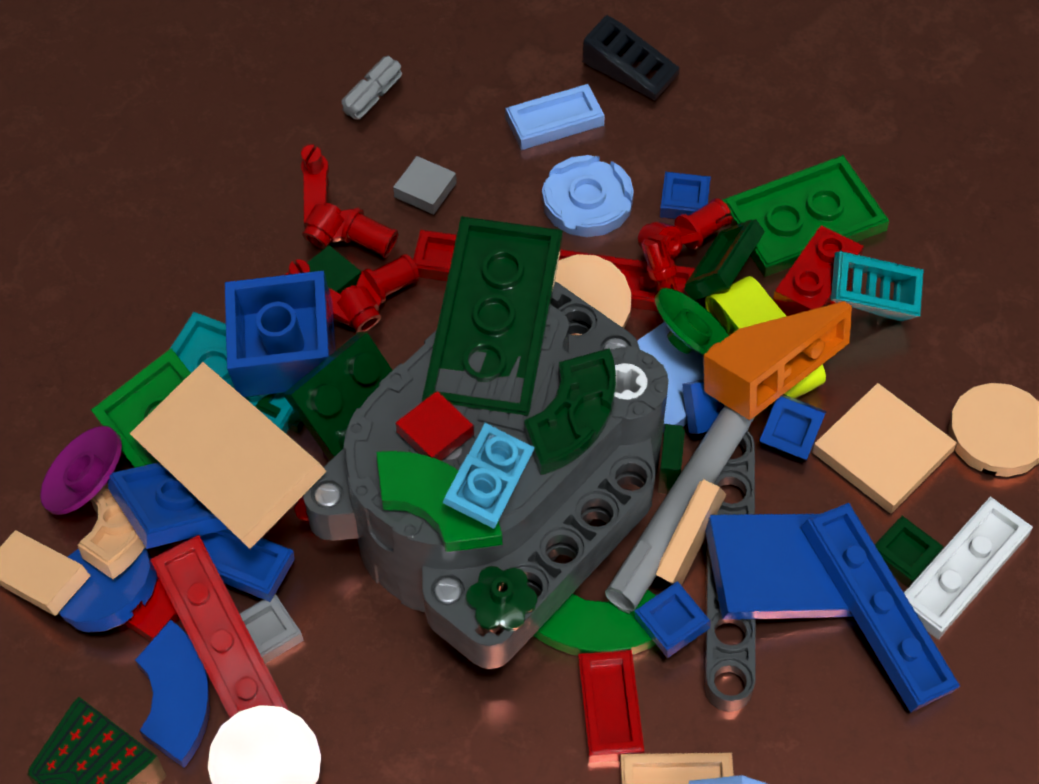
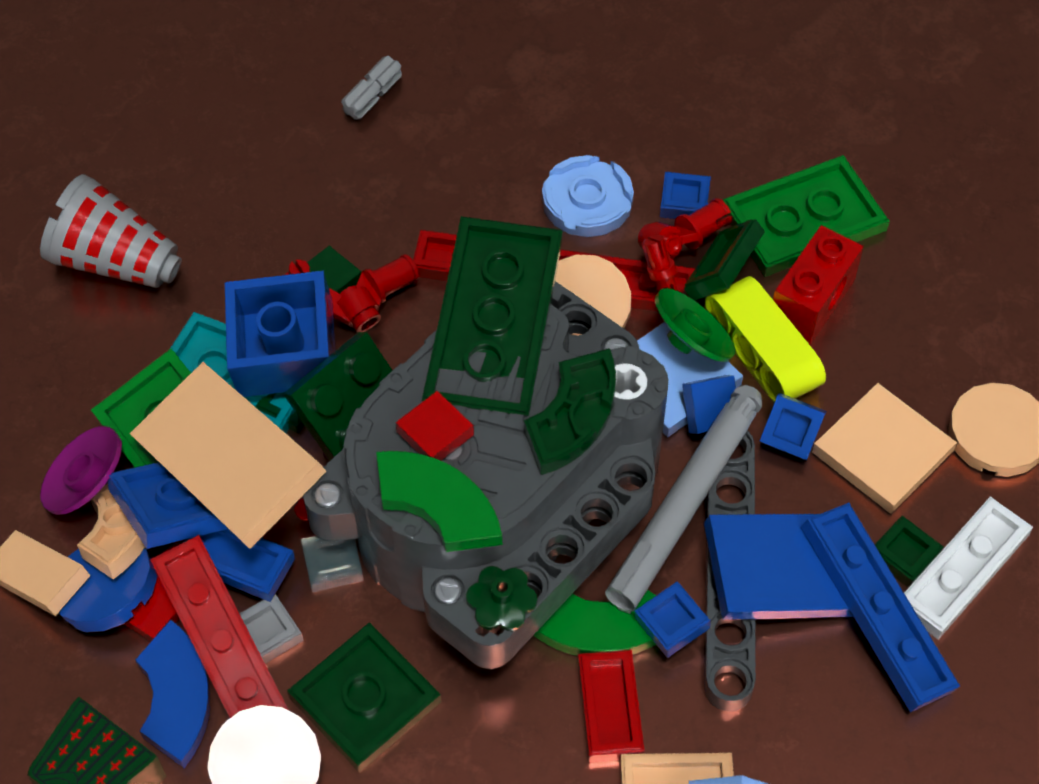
(107, 237): none -> light grey cone
(326, 222): red pin -> none
(331, 562): none -> clear light blue tile
(364, 696): none -> dark green tile
(425, 185): light grey tile -> none
(488, 475): medium azure slope -> none
(554, 116): light blue tile -> none
(611, 38): black slope -> none
(671, 457): dark green tile -> none
(690, 532): light nougat tile -> none
(772, 357): orange slope -> none
(906, 280): teal slope -> none

